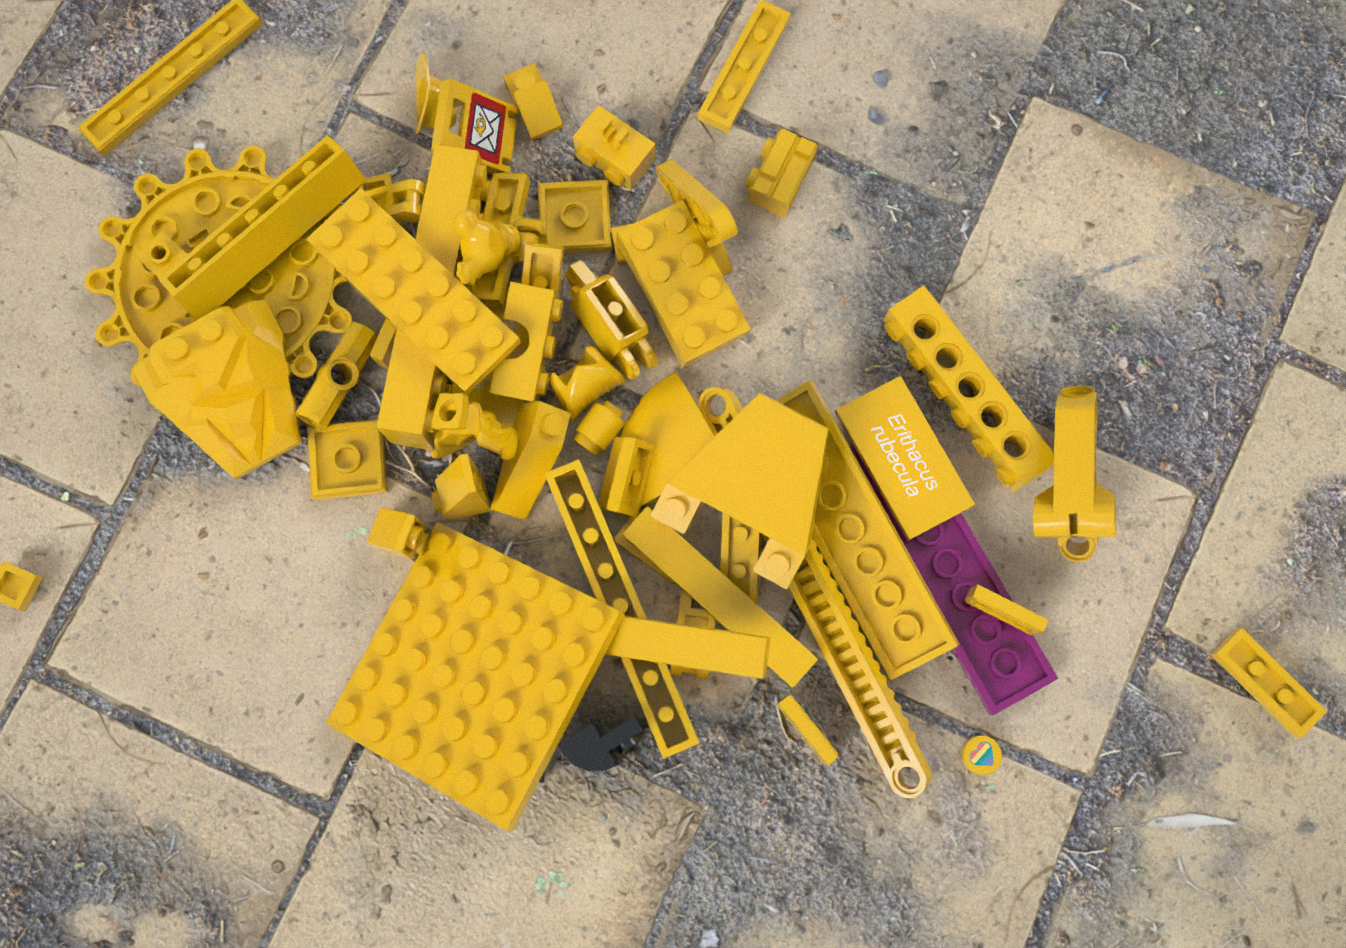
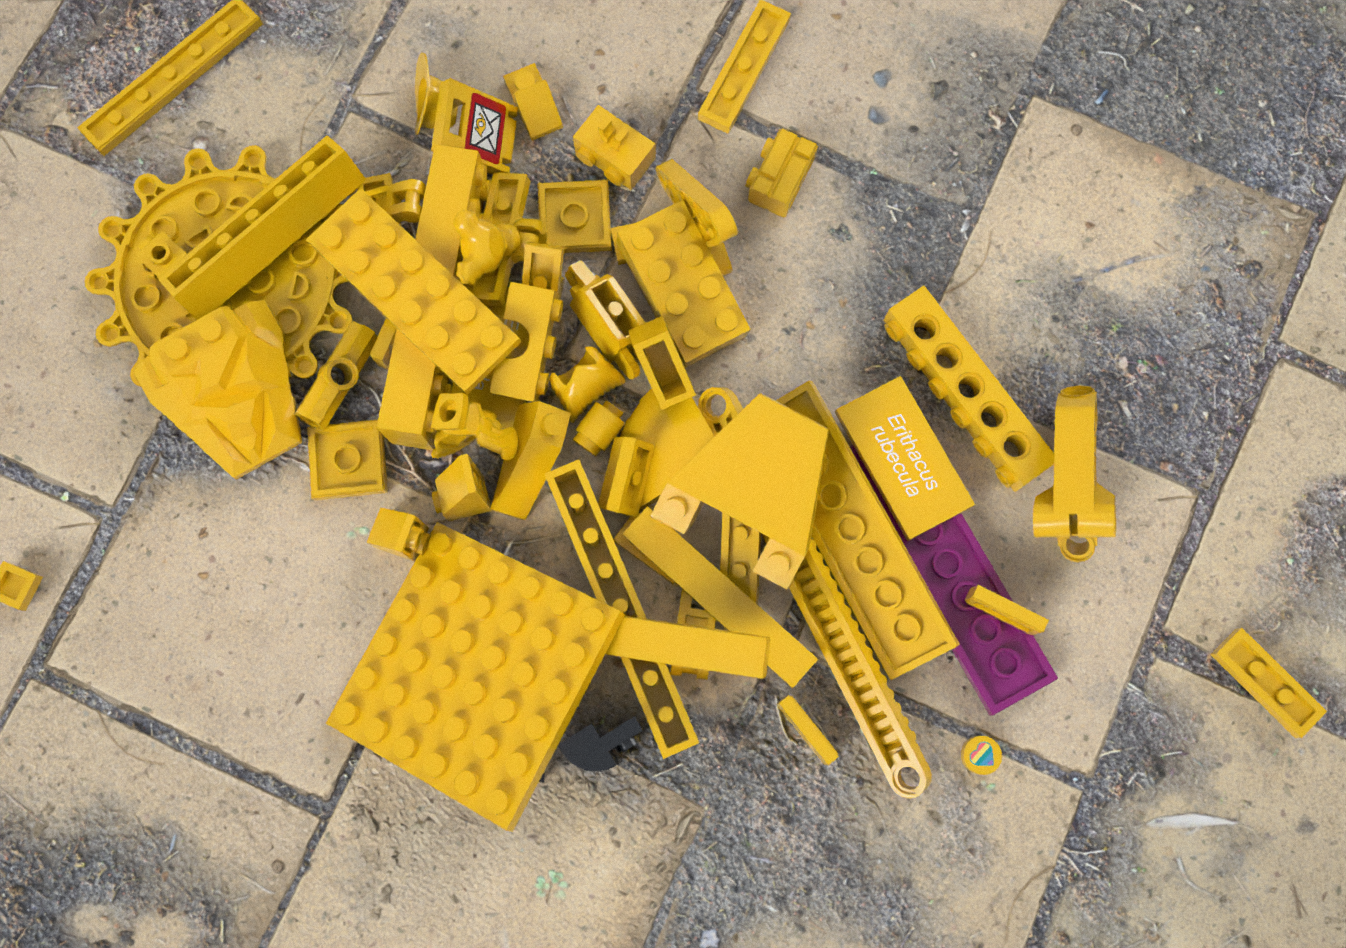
(661, 362): none -> yellow piece

